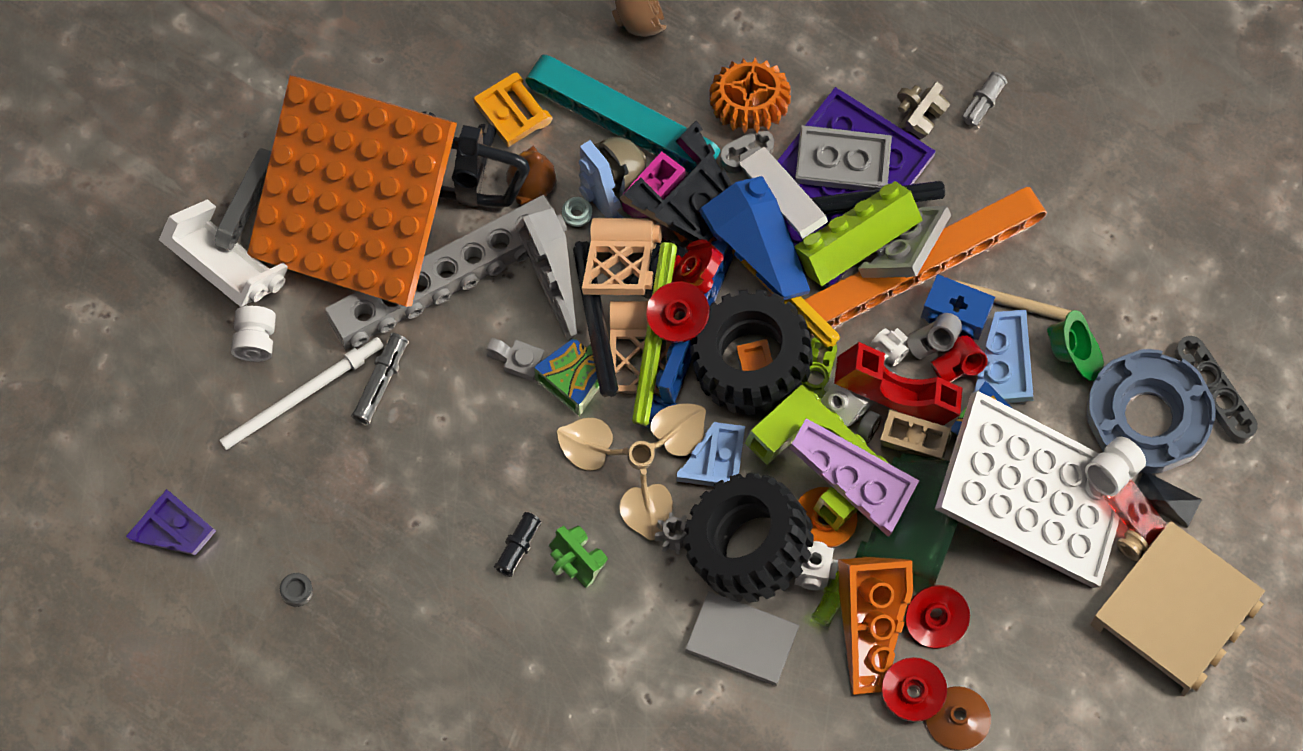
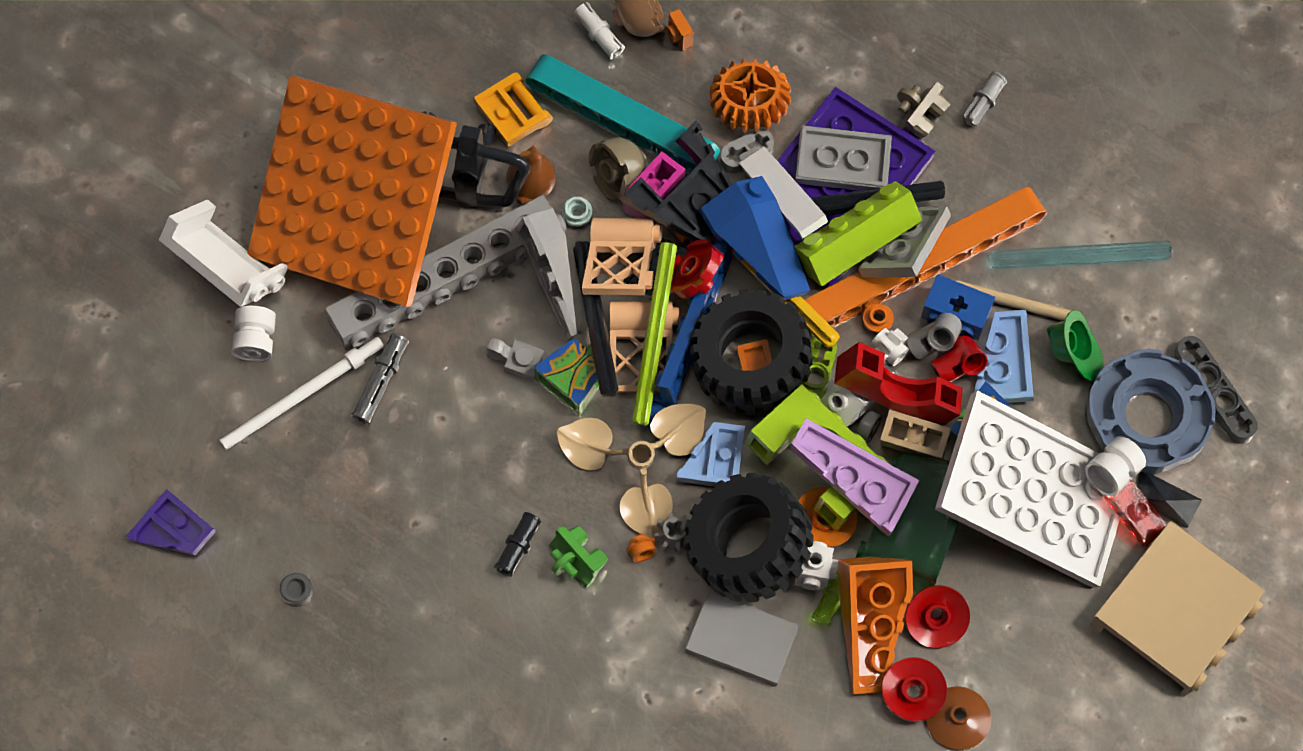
(243, 201): dark grey beam -> none
(597, 181): light blue wing -> none
(599, 30): none -> white pin
(641, 548): none -> orange plate
(673, 299): red dish -> none
(679, 30): none -> orange plate
(877, 326): none -> orange plate
(1080, 254): none -> clear light blue axle
(1132, 545): tan bush -> none

